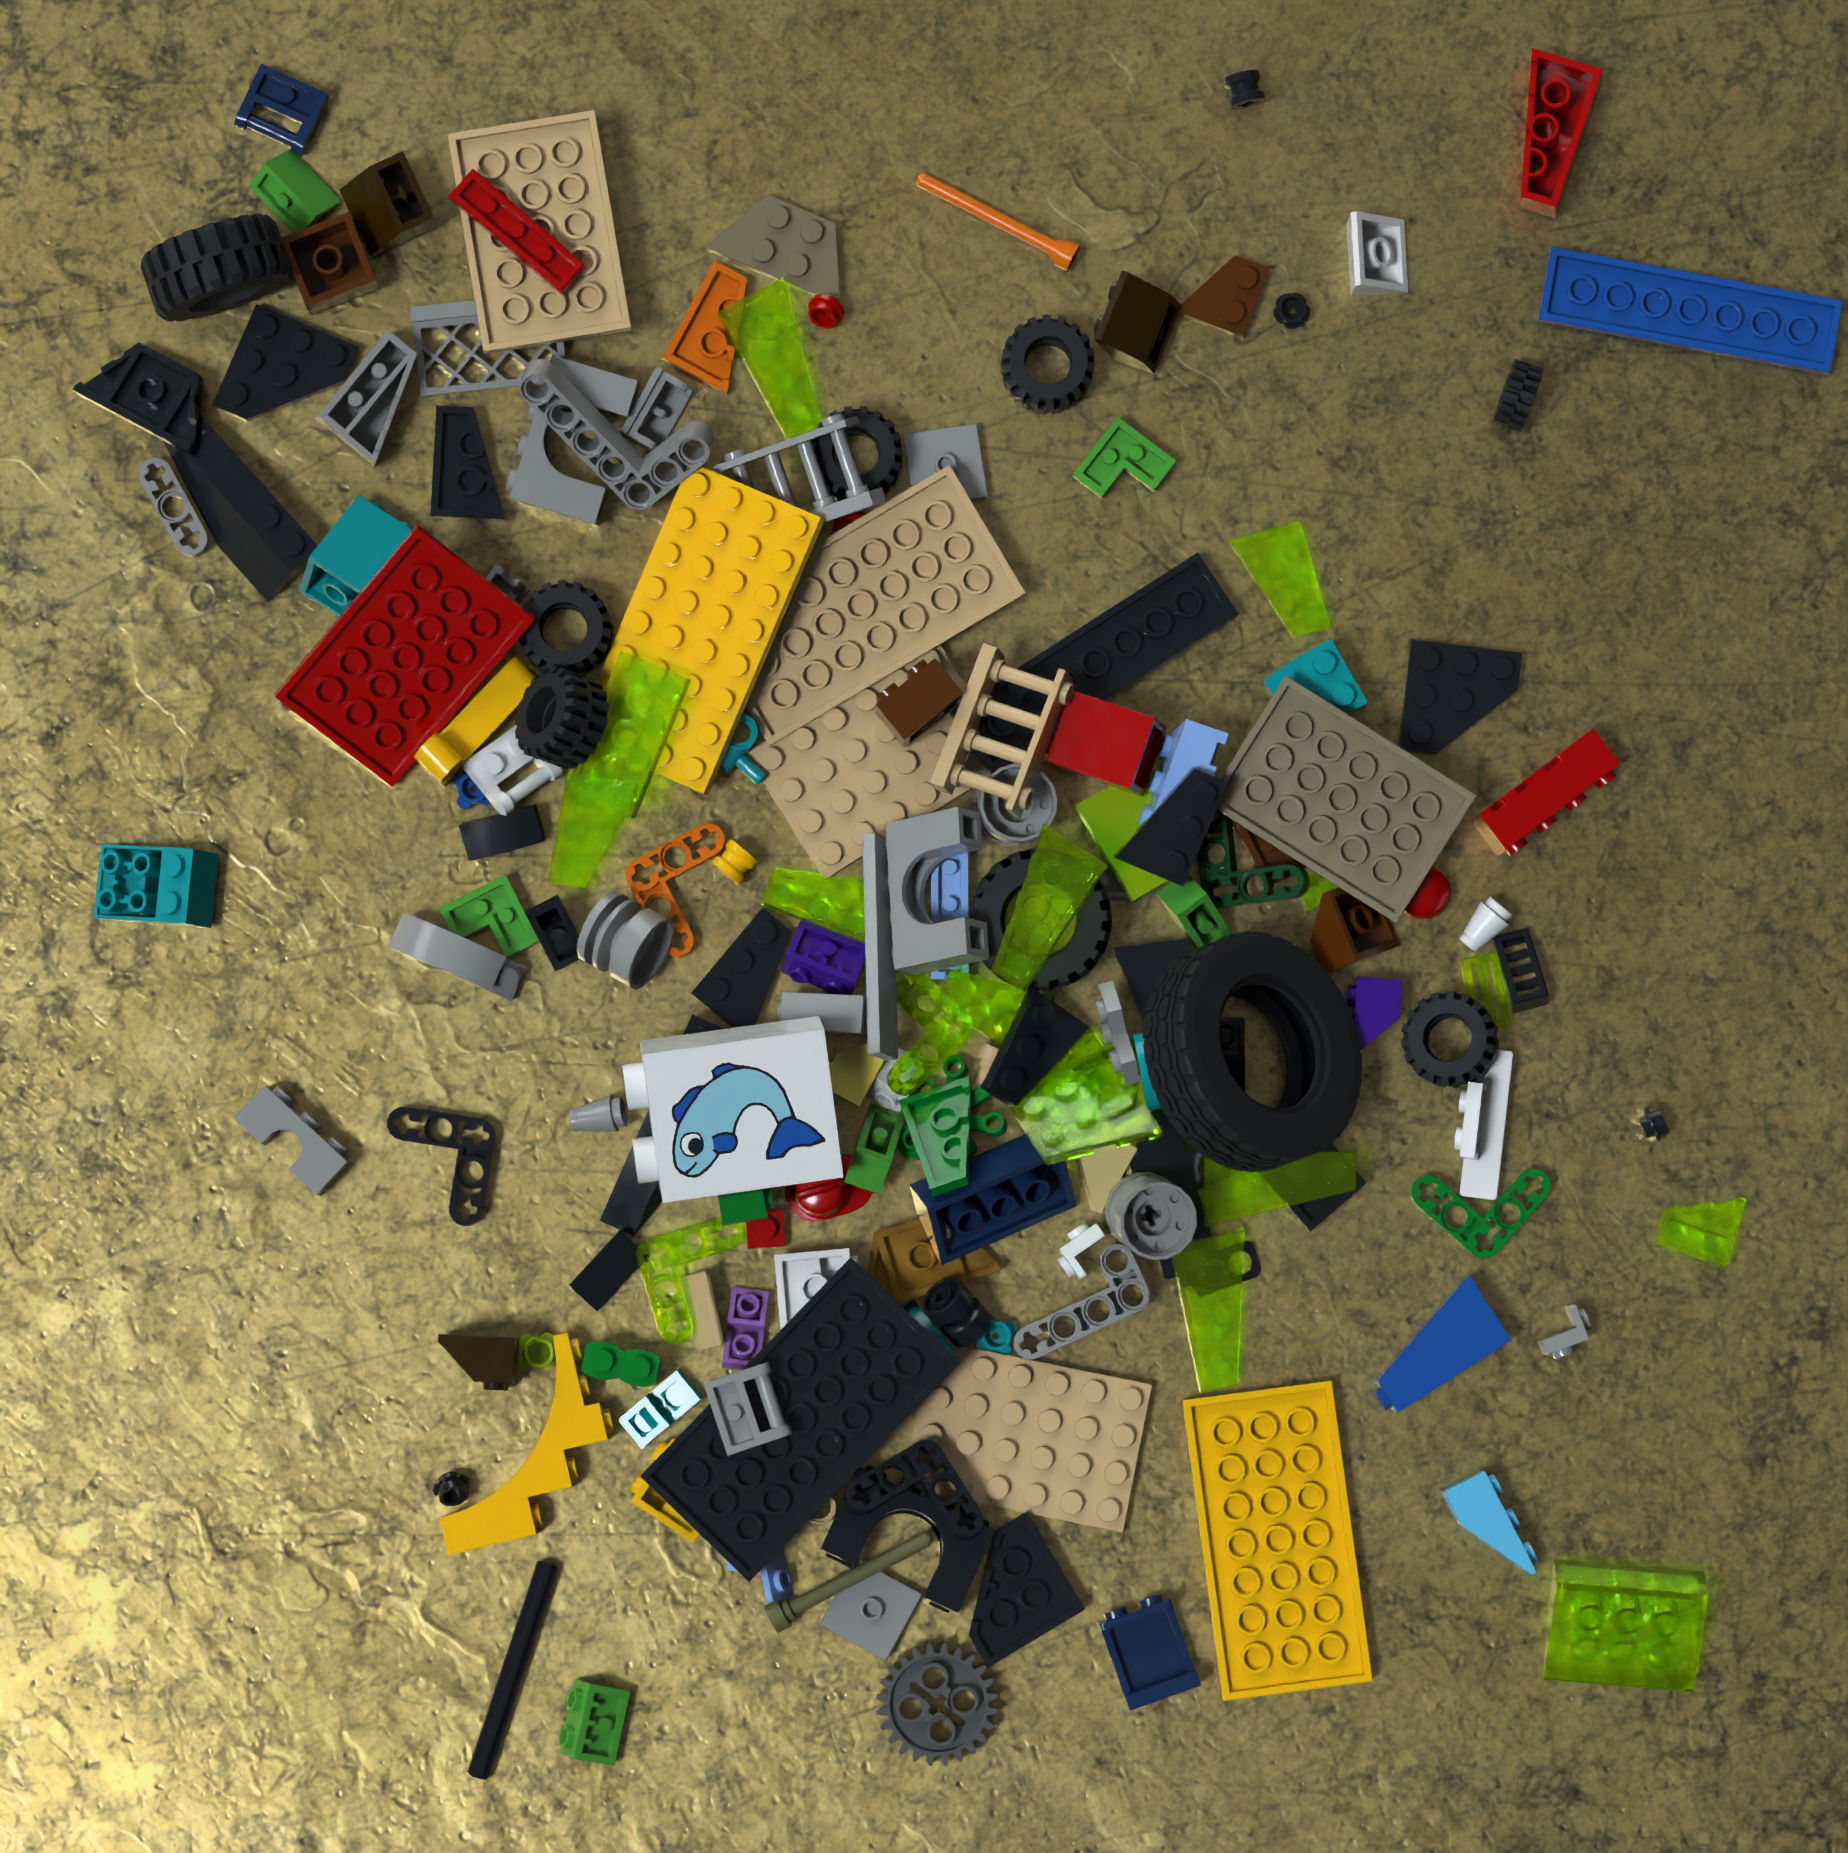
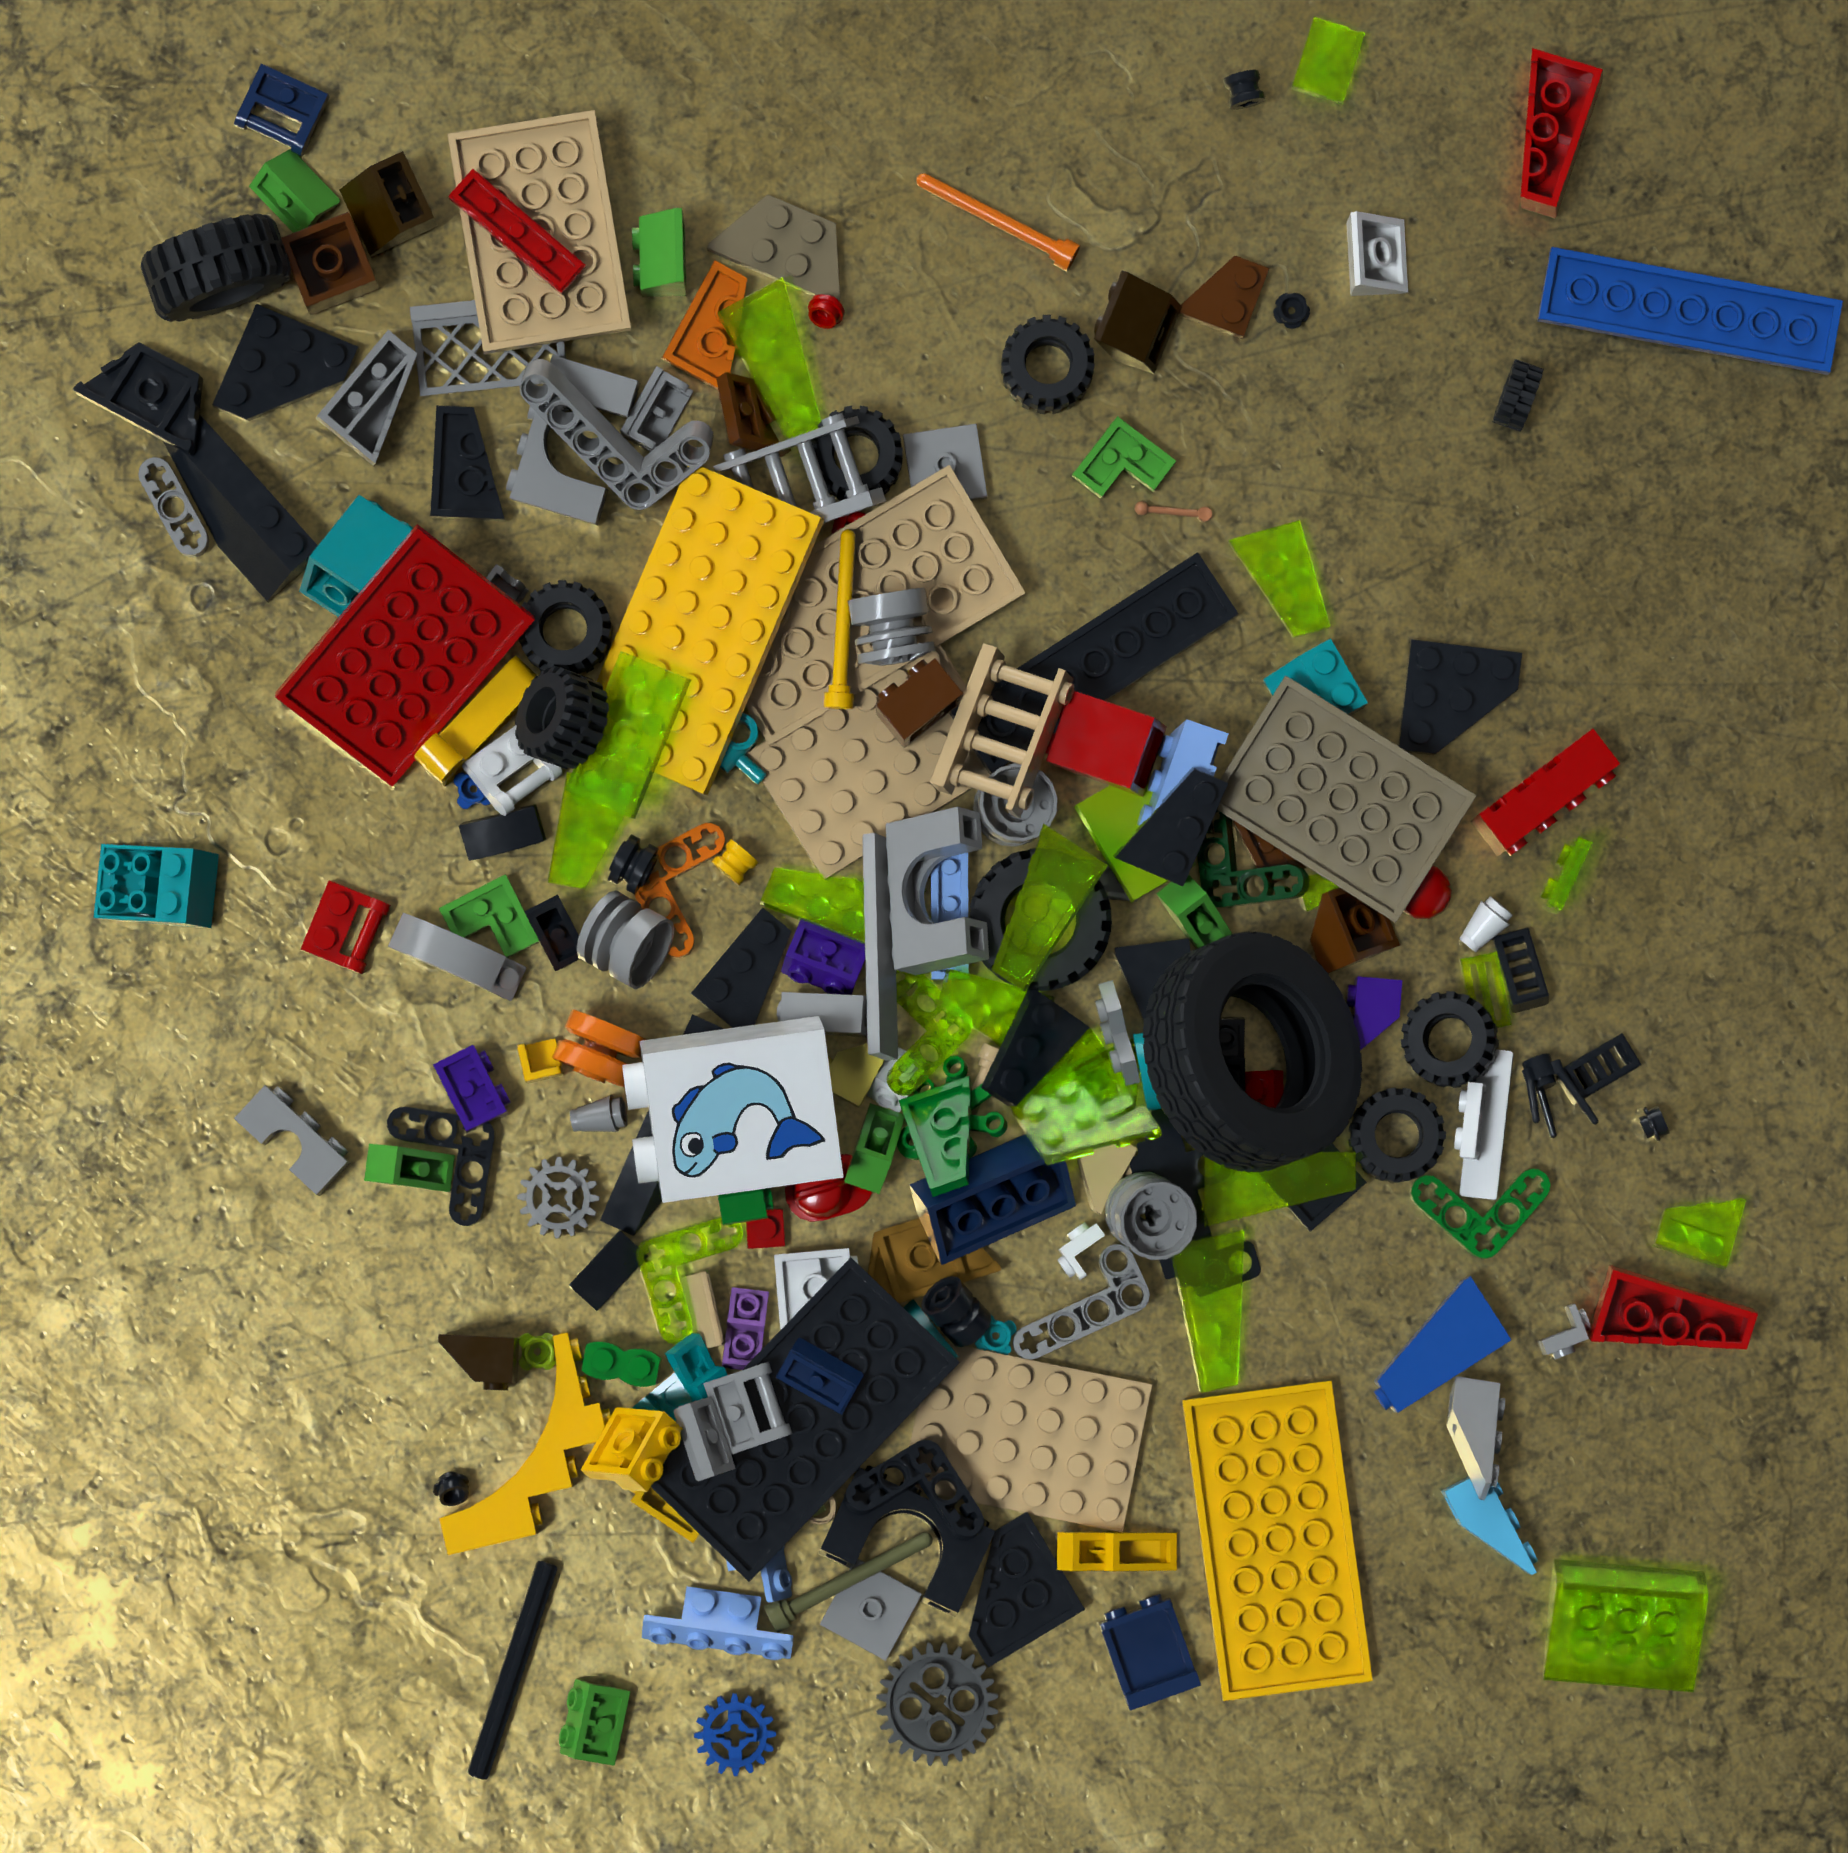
(334, 921): none -> red plate
(409, 1167): none -> bright green slope
(471, 1088): none -> dark purple bracket
(538, 1061): none -> yellow panel
(545, 1209): none -> light grey gear
(600, 1047): none -> orange wheel
(633, 864): none -> black wheel
(633, 1448): none -> yellow plate
(661, 254): none -> bright green slope
(694, 1365): none -> teal slope
(704, 1438): none -> light grey panel
(719, 1622): none -> light blue bracket
(735, 1751): none -> blue gear
(746, 413): none -> reddish brown wing
(820, 1375): none -> dark blue slope
(839, 694): none -> yellow piece
(891, 626): none -> light grey wheel
(1116, 1551): none -> yellow slope
(1203, 514): none -> nougat hinge
(1264, 1086): none -> red plate
(1327, 60): none -> clear neon green plate
(1429, 1128): none -> black tyre
(1472, 1425): none -> light grey slope
(1540, 1075): none -> black plant
(1571, 860): none -> clear neon green plate
(1625, 1053): none -> black slope
(1657, 1312): none -> red wedge

